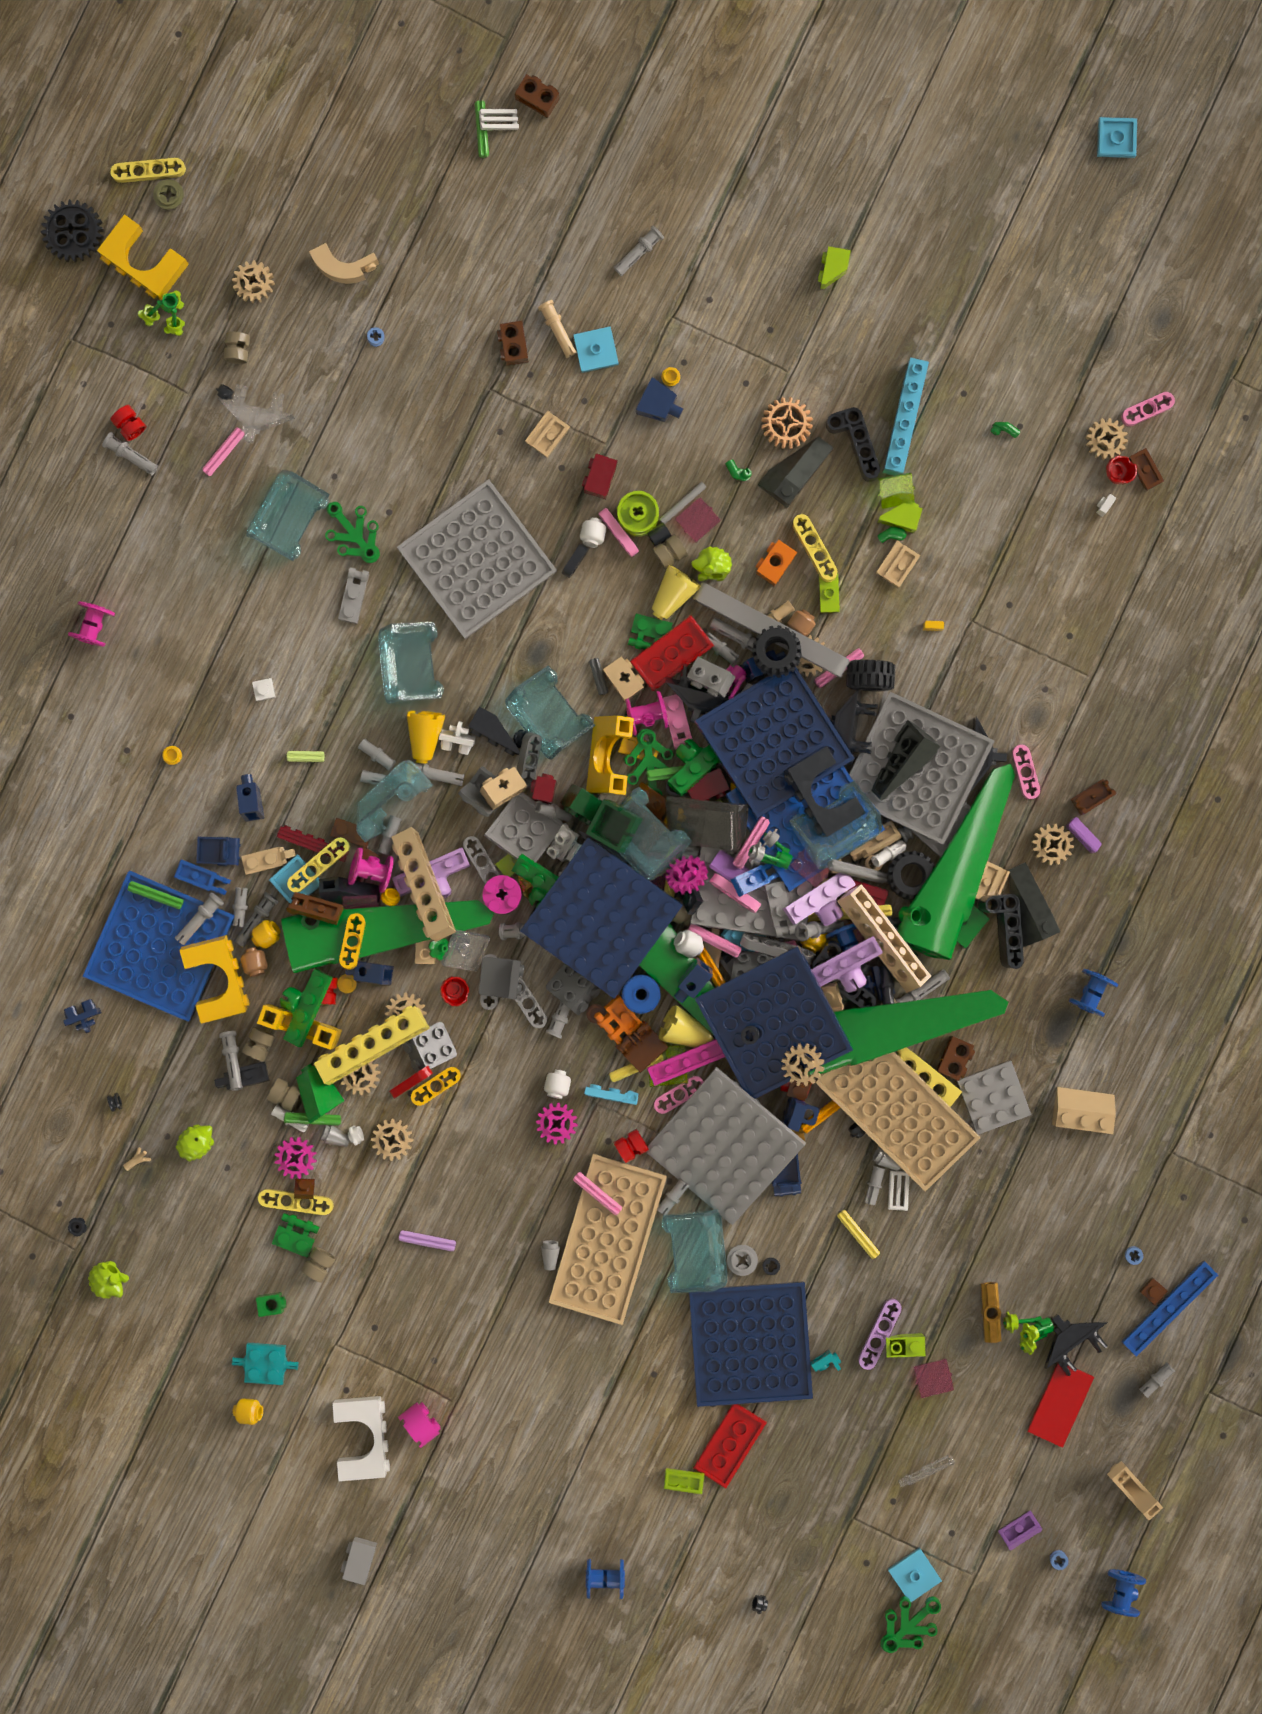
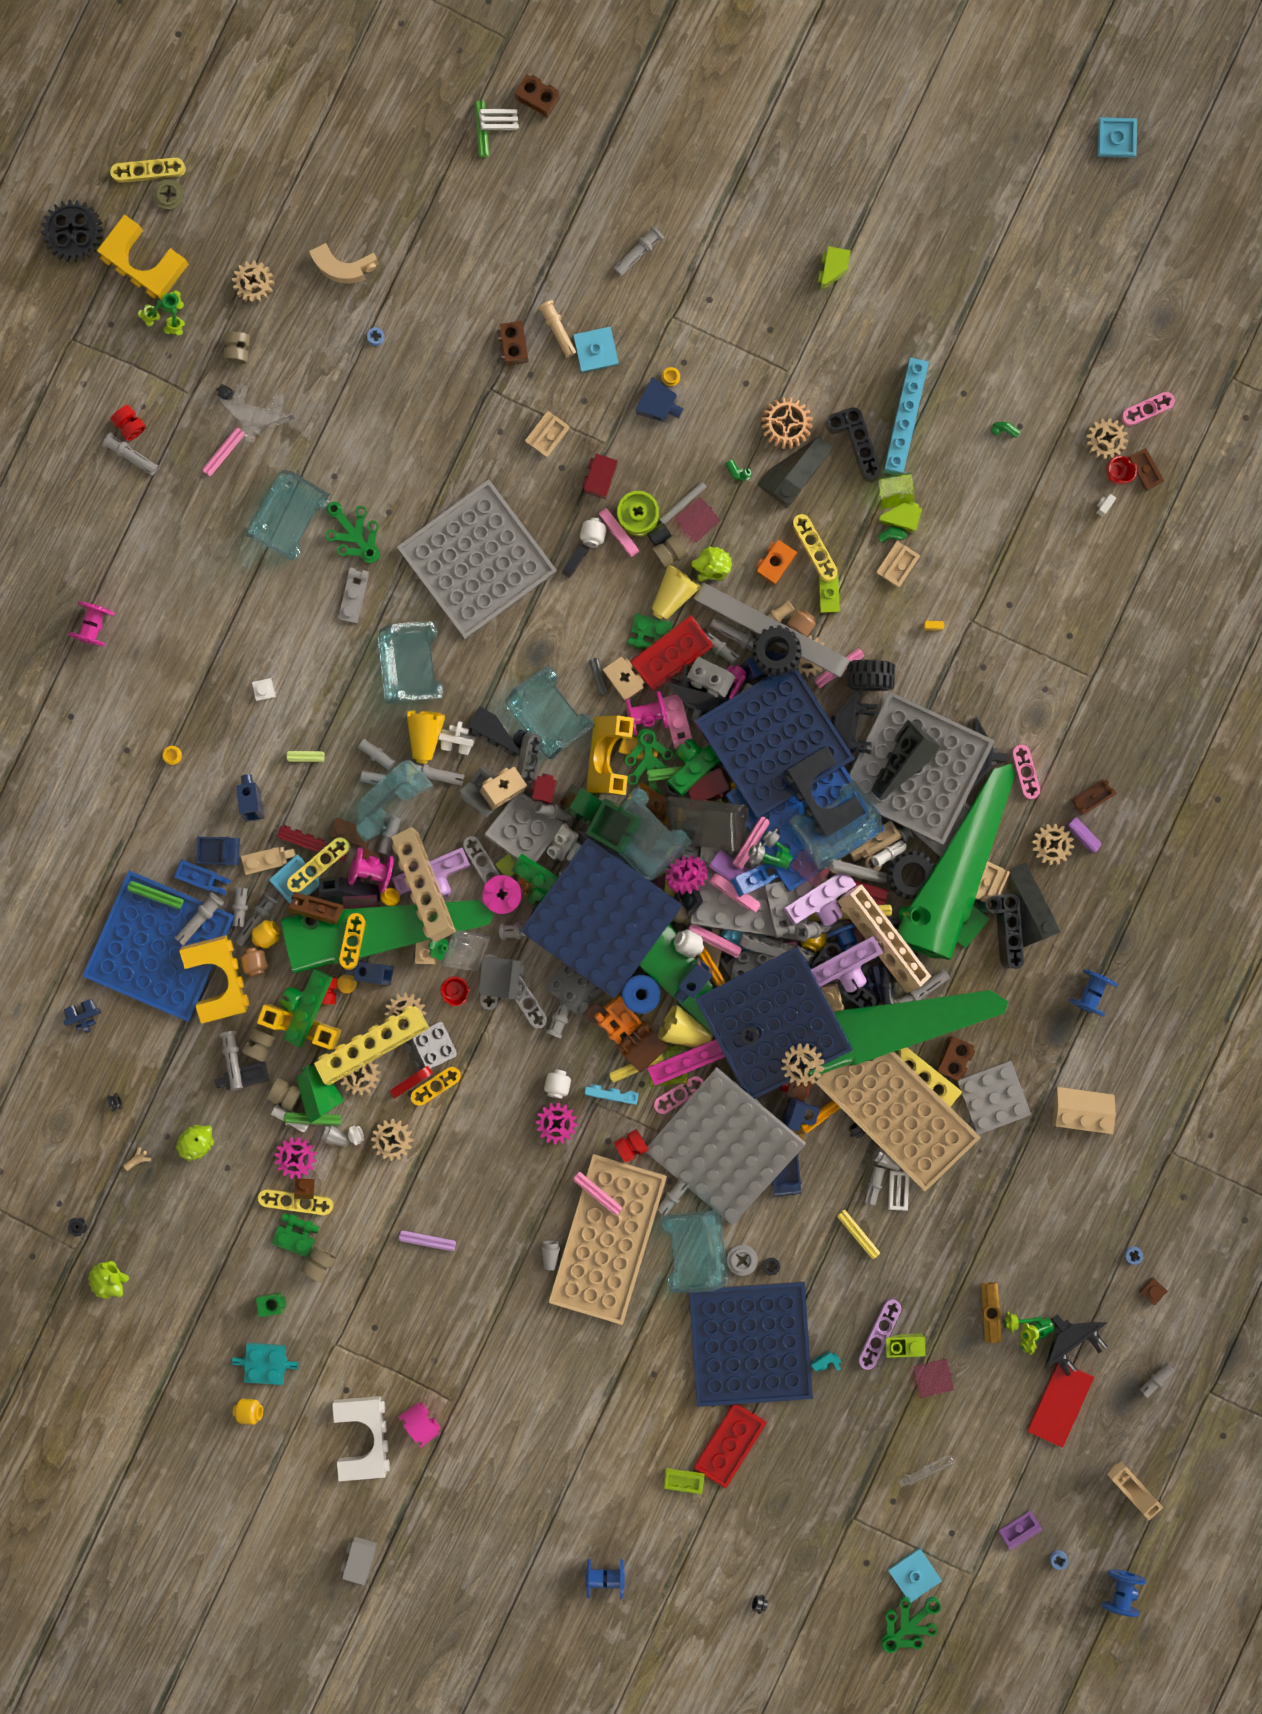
(1169, 1308): blue plate -> none

